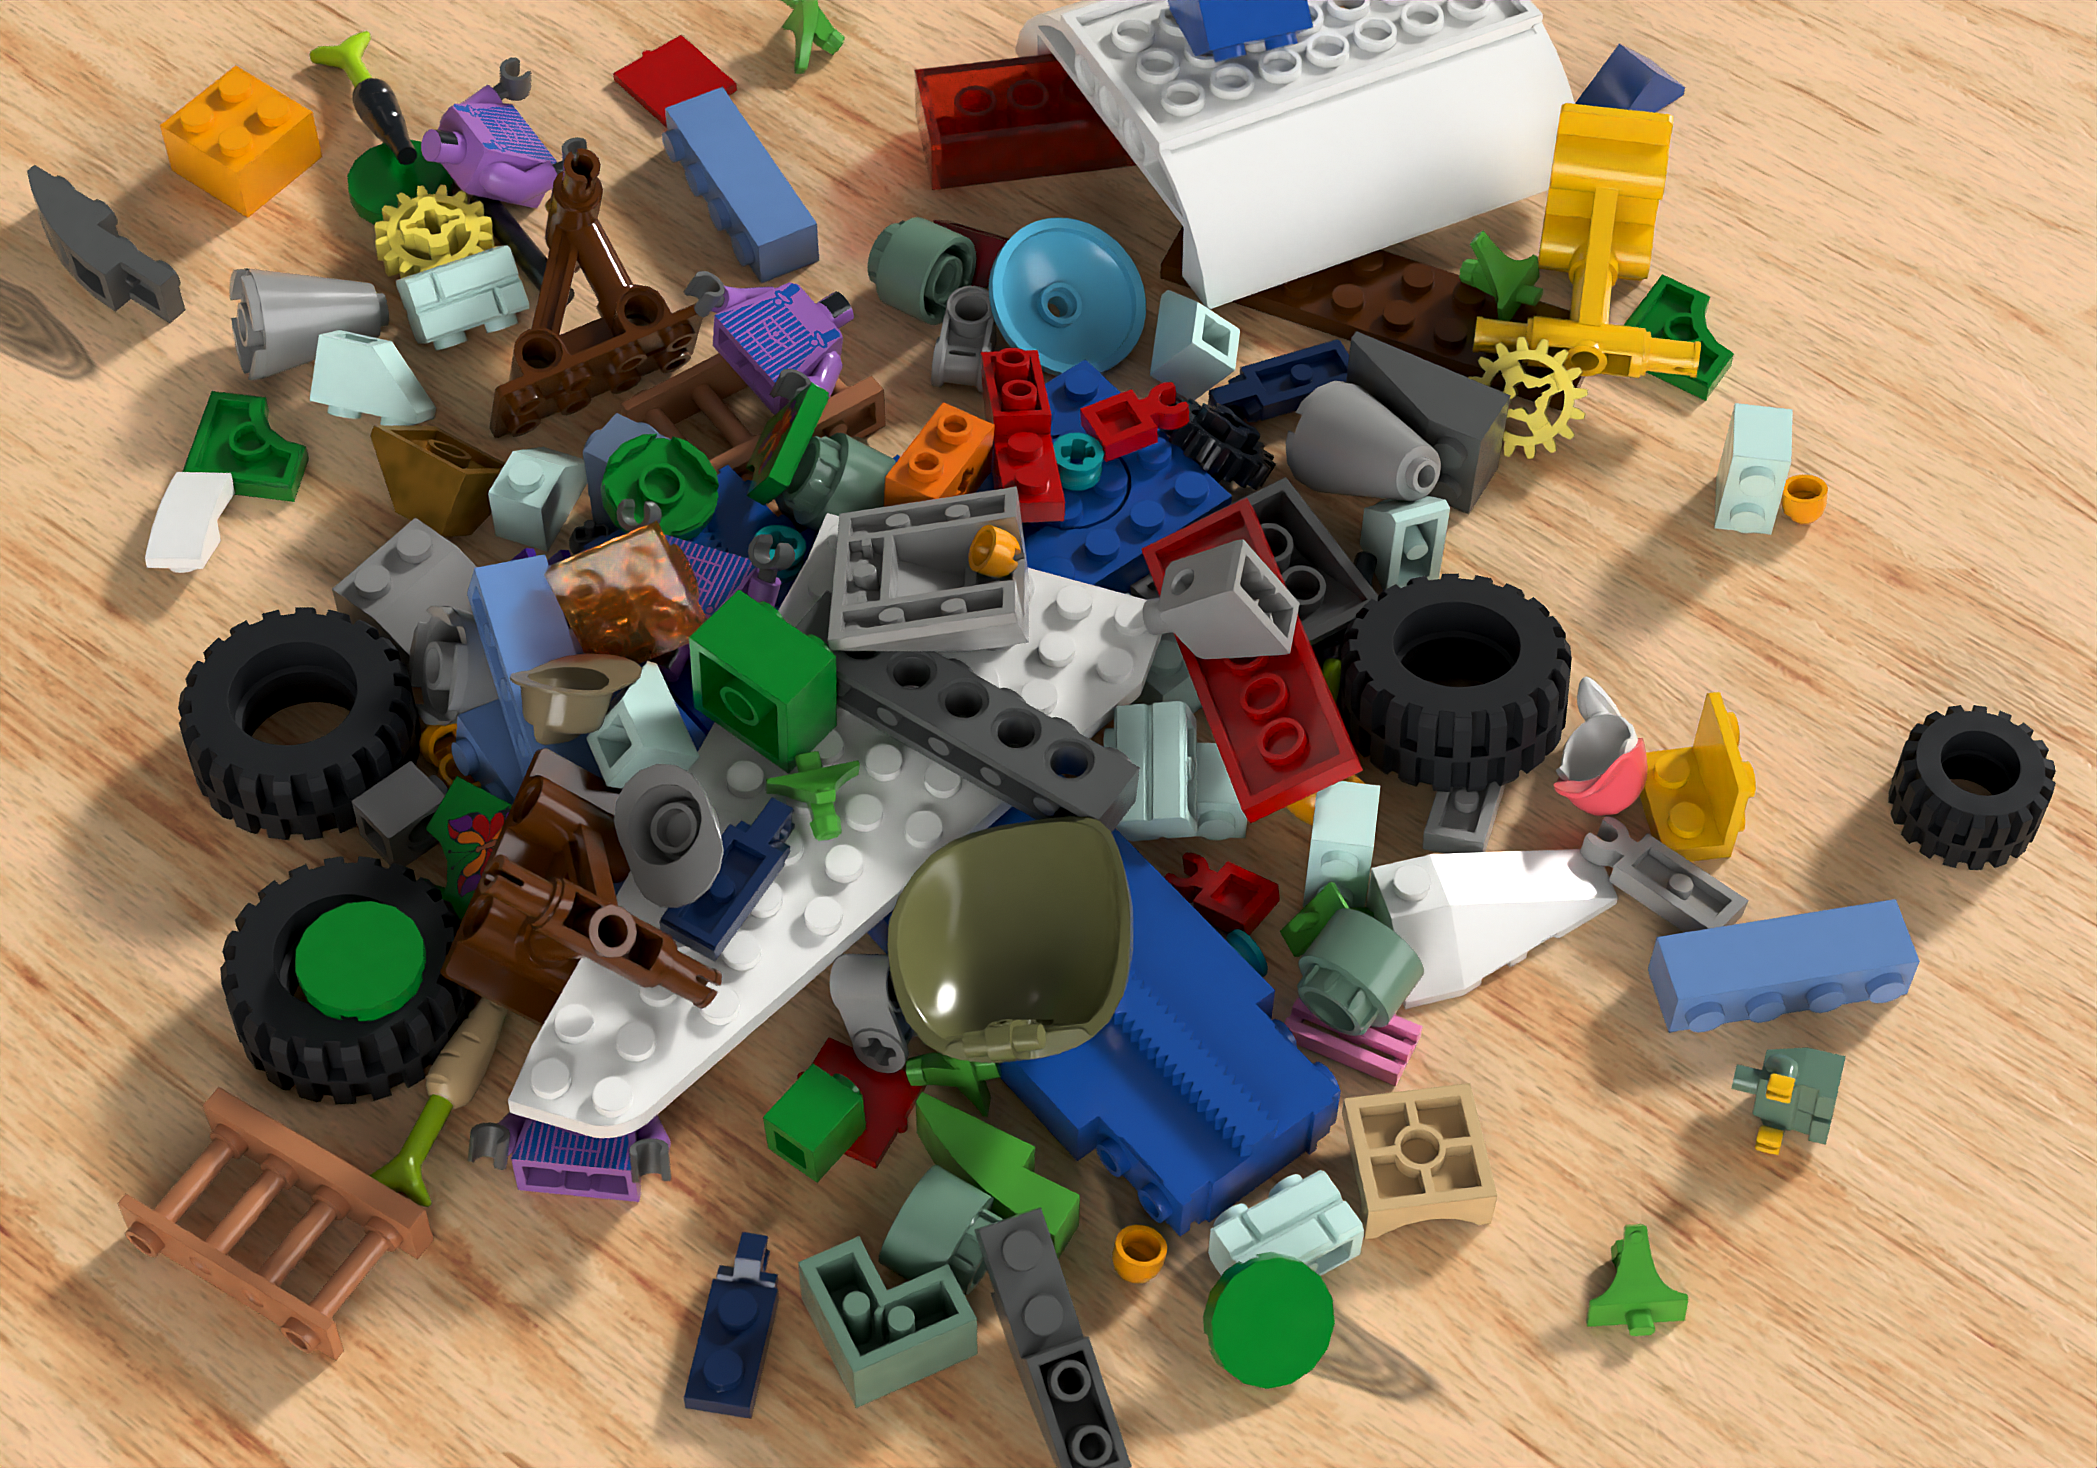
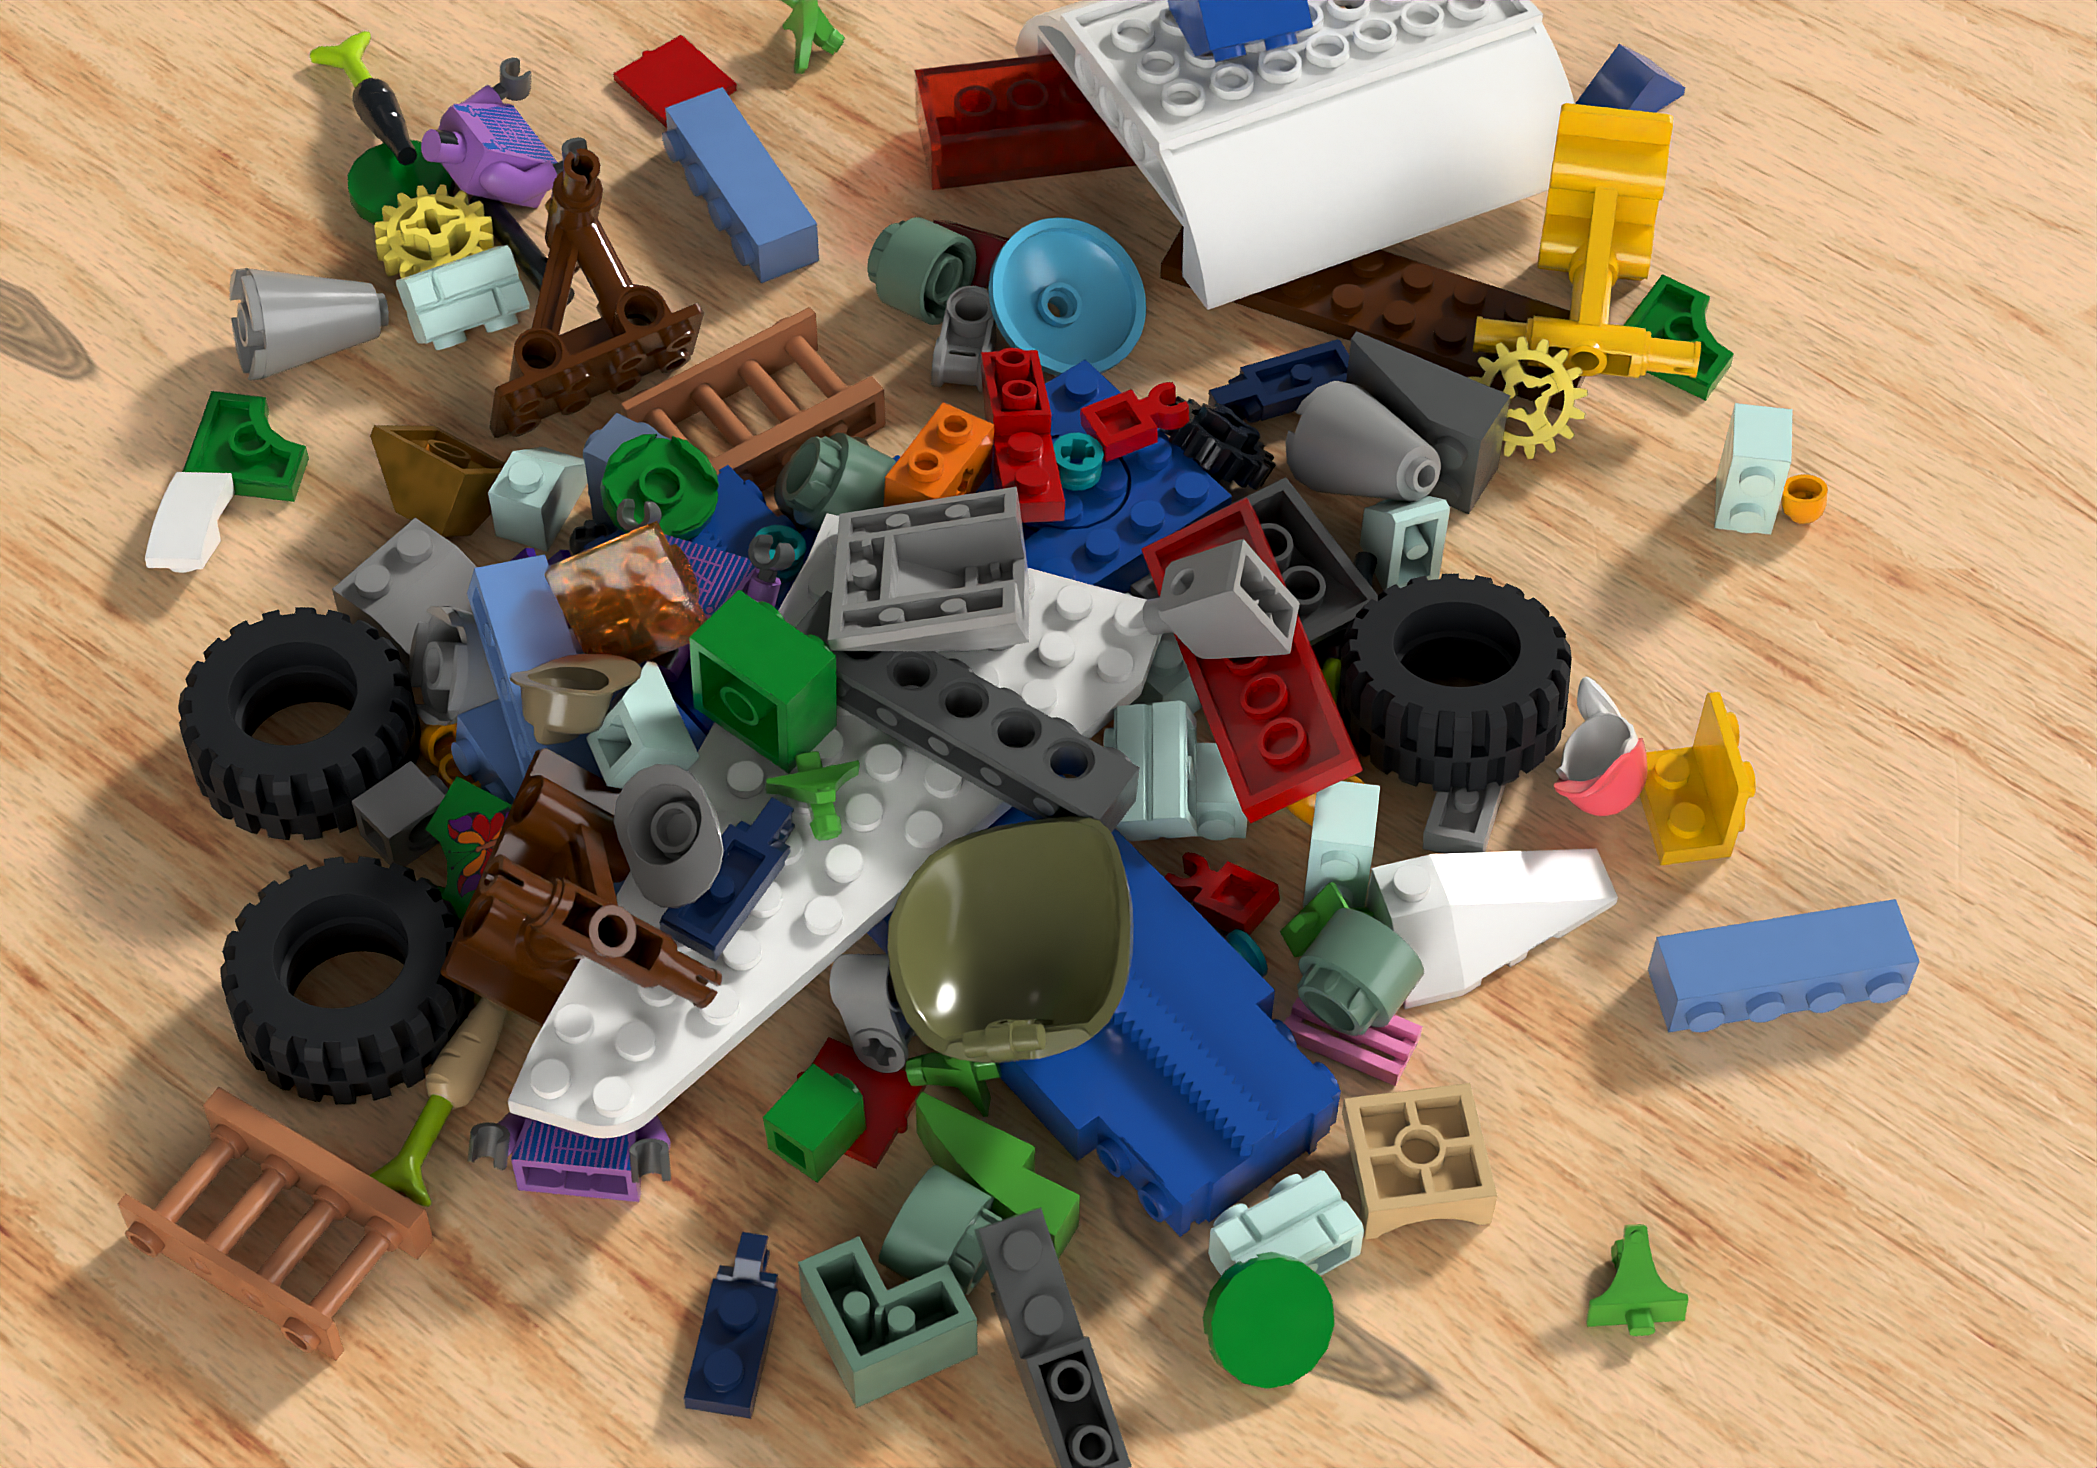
(96, 256): dark grey slope -> none
(241, 141): light orange brick -> none
(360, 961): green tile -> none
(368, 377): light aqua slope -> none
(775, 335): torso -> none
(784, 444): green tile -> none
(993, 552): light orange hinge -> none
(1138, 1253): light orange hinge -> none
(1192, 346): light aqua slope -> none
(1502, 277): bright green piece -> none
(1663, 879): light grey plate -> none
(1792, 1093): sand green piece -> none
(1979, 750): black tyre -> none

